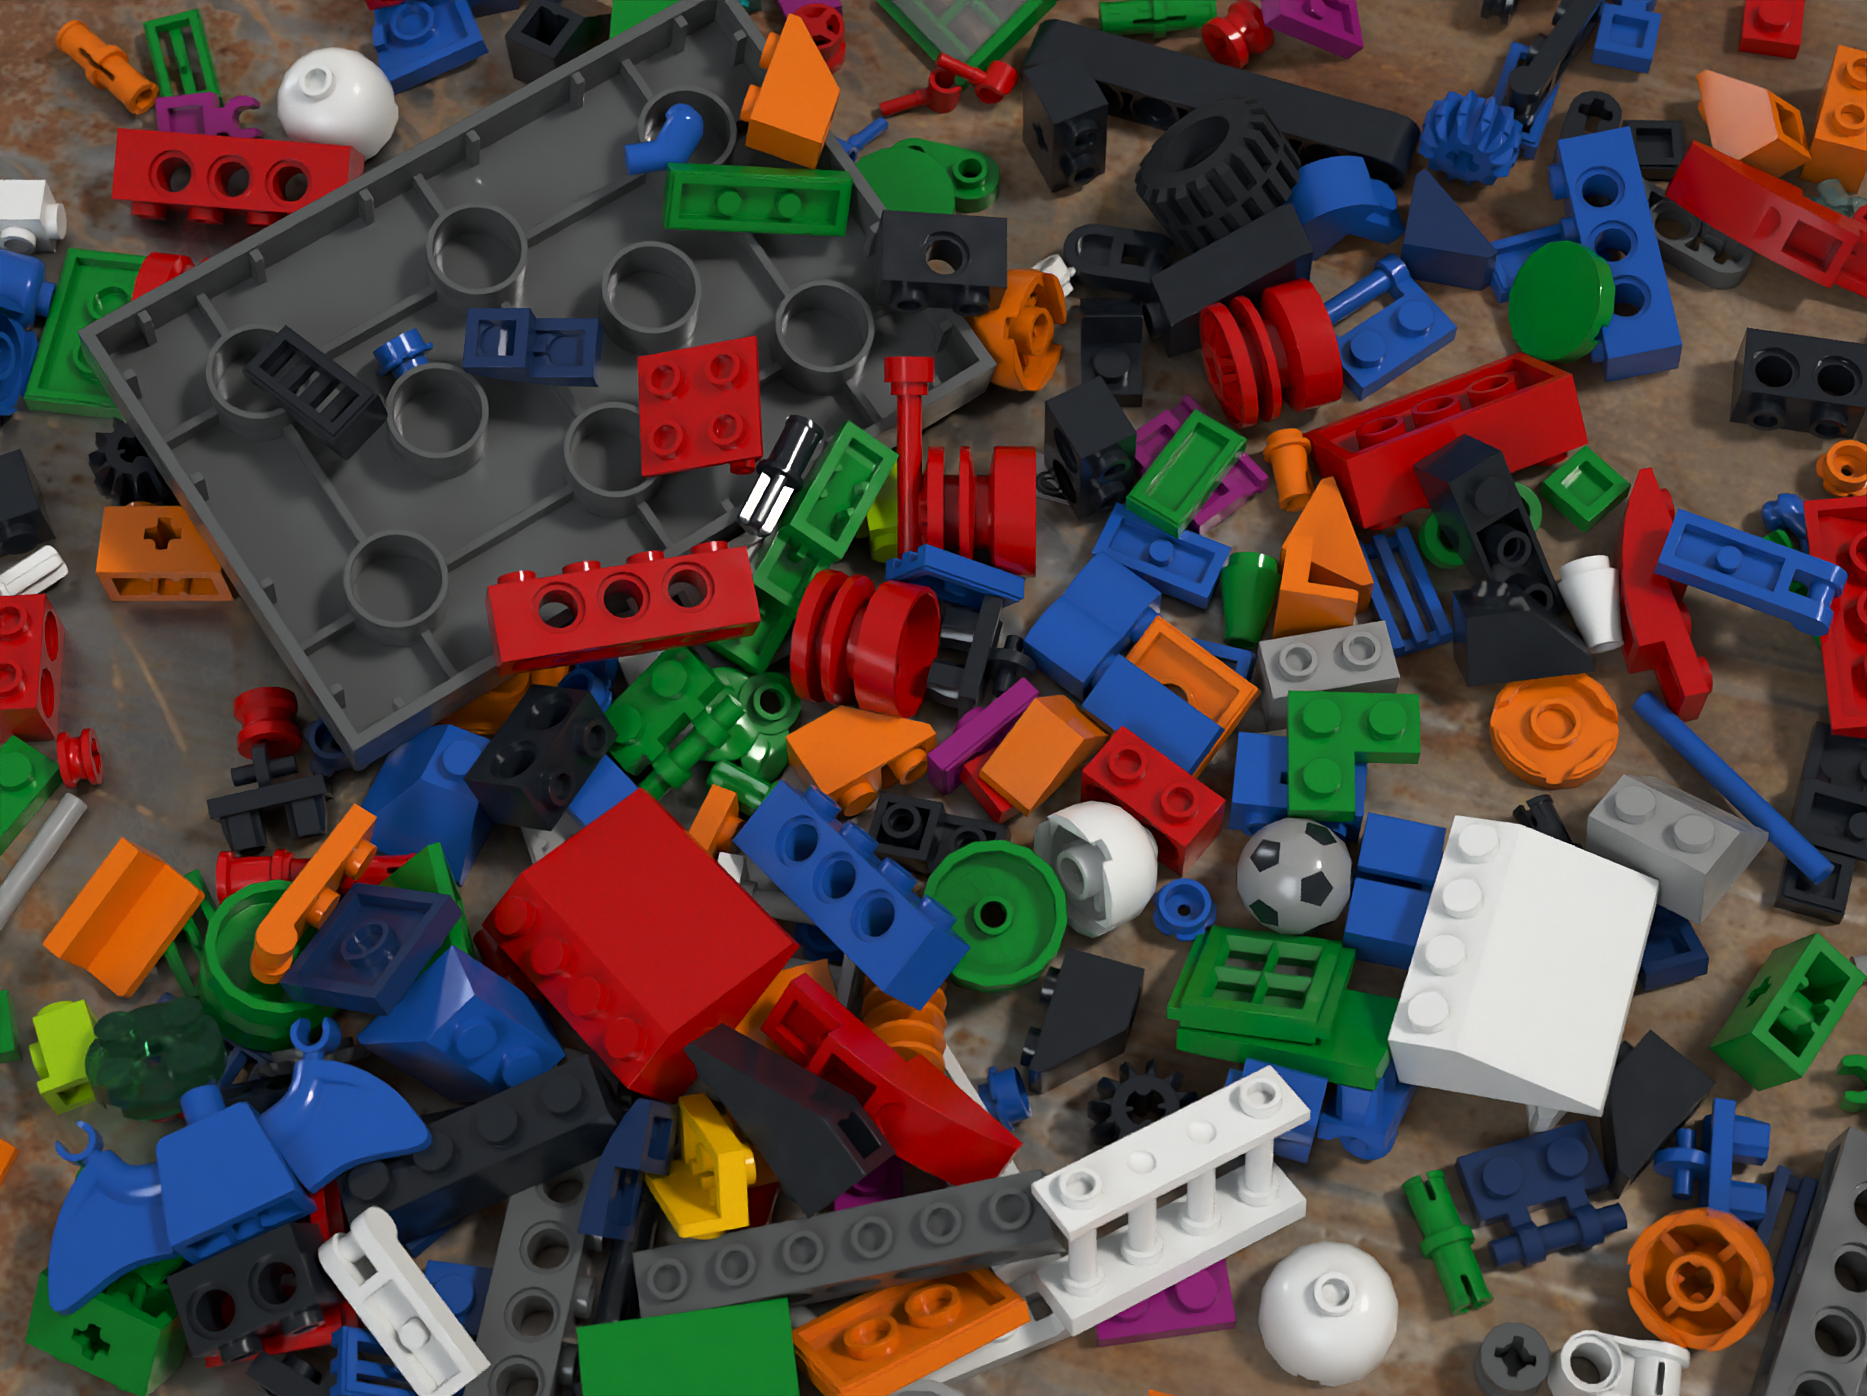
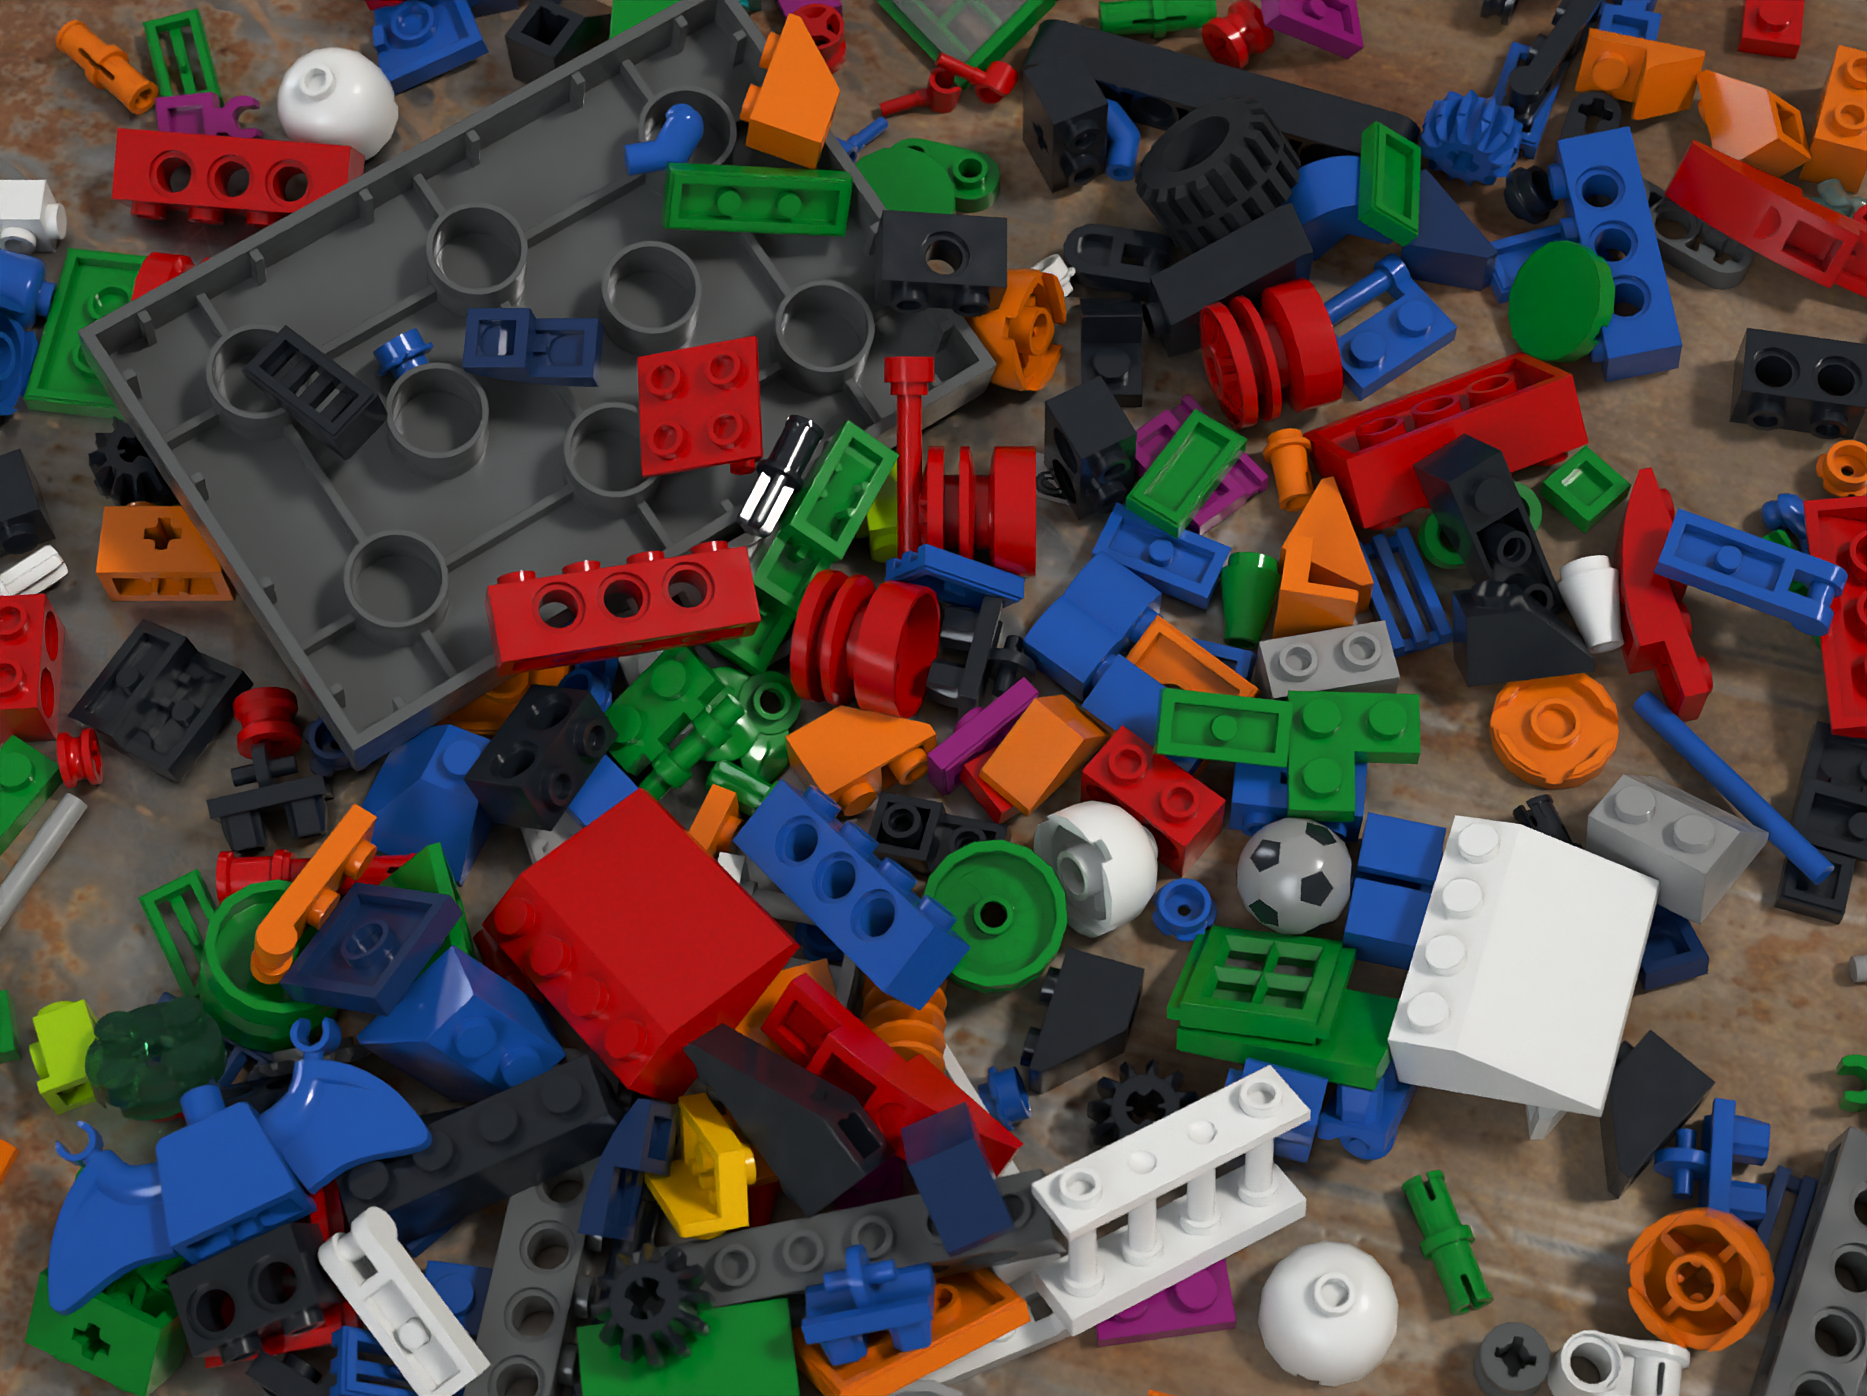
(125, 917): orange panel -> none
(160, 700): none -> black slope
(645, 1332): none -> black gear
(868, 1300): none -> blue hips
(956, 1179): none -> dark blue slope
(1124, 143): none -> blue arm
(1223, 728): none -> green plate
(1389, 183): none -> green tile
(1529, 194): none -> black plate
(1535, 1175): dark blue plate -> none
(1638, 70): none -> orange slope
(1657, 147): black tile -> none
(1788, 1012): green brick -> none

